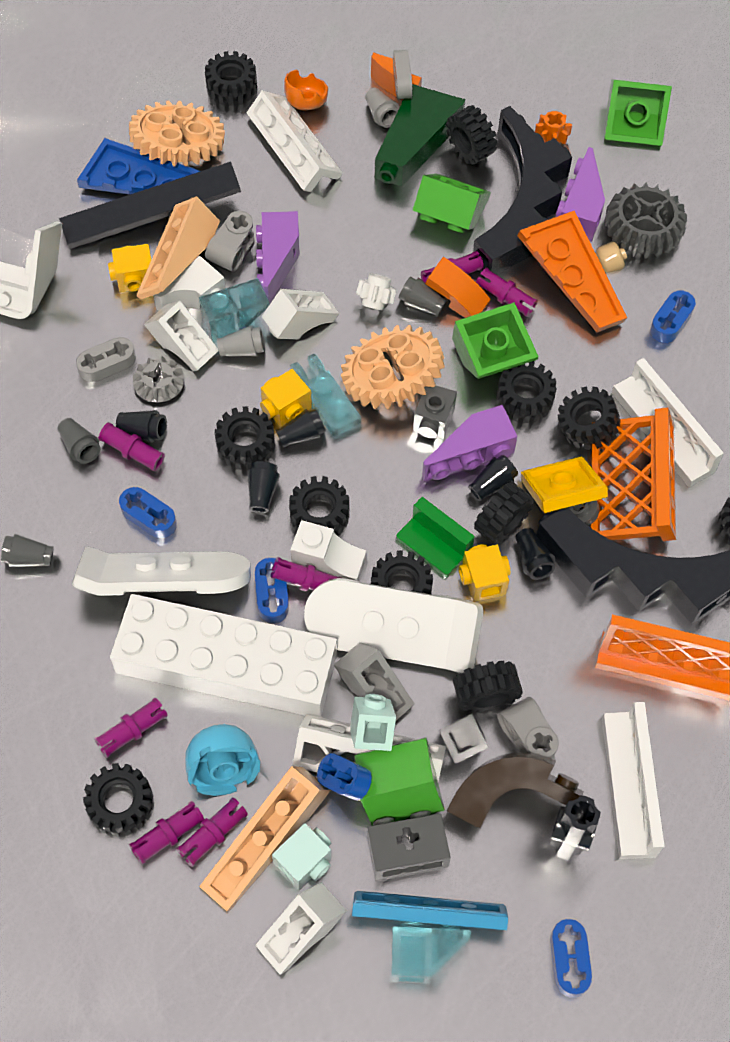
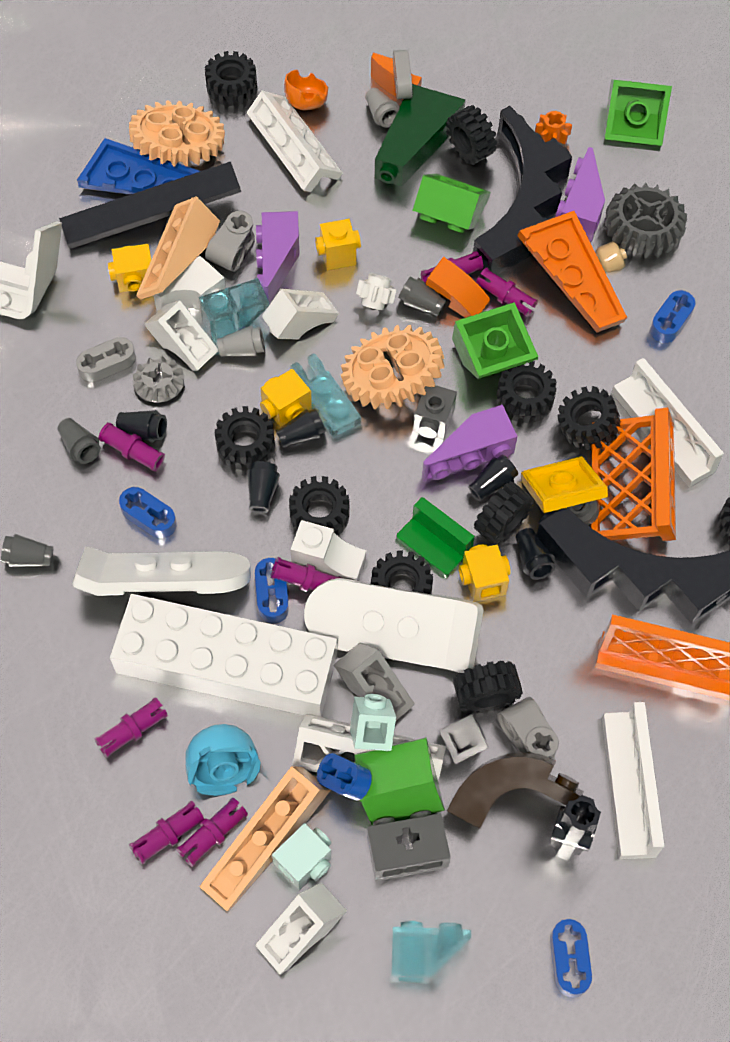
(103, 784): black tyre -> none
(338, 244): none -> yellow brick
(430, 910): dark azure tile -> none

